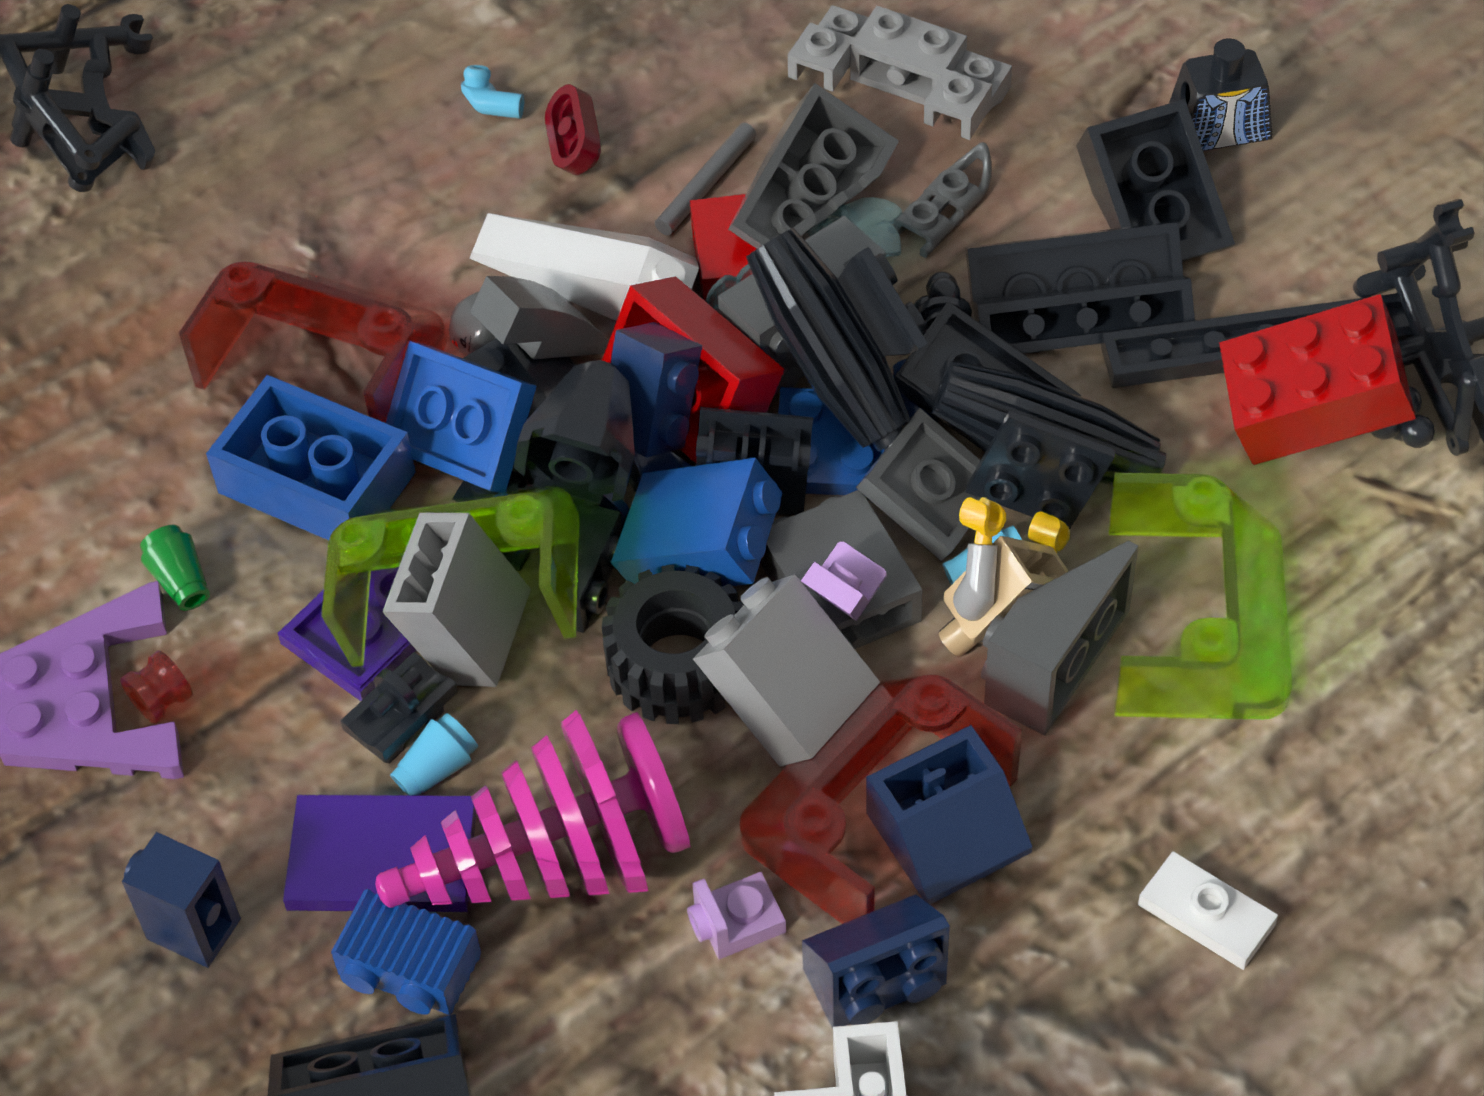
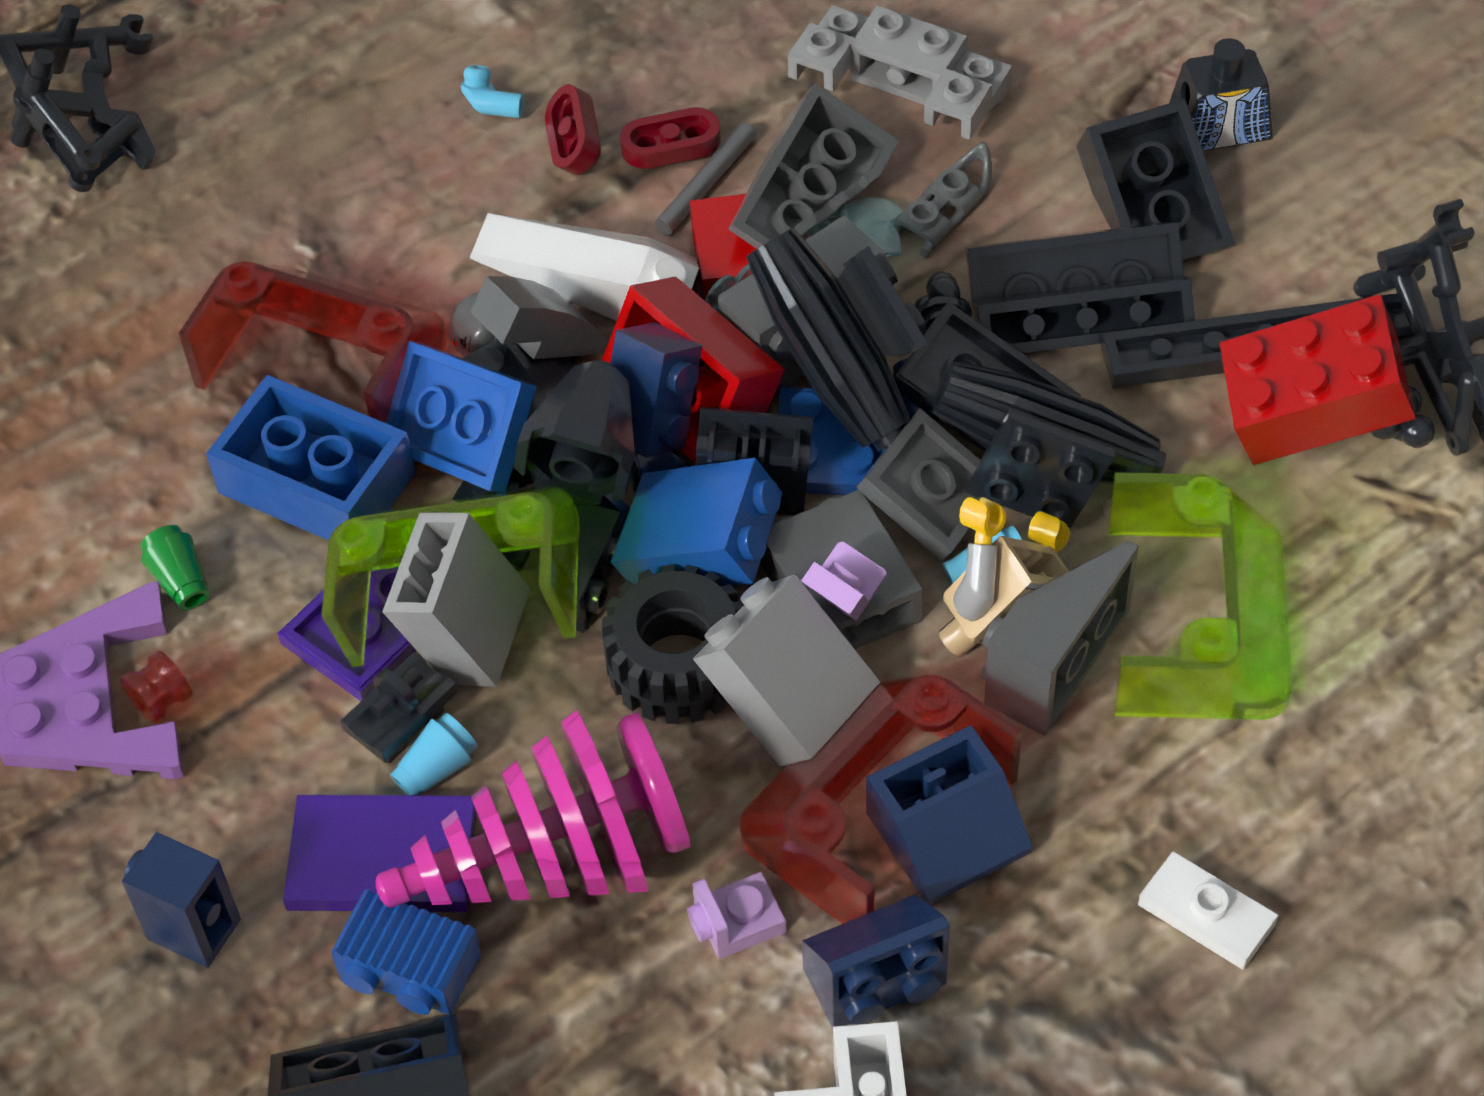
(670, 138): none -> dark red plate

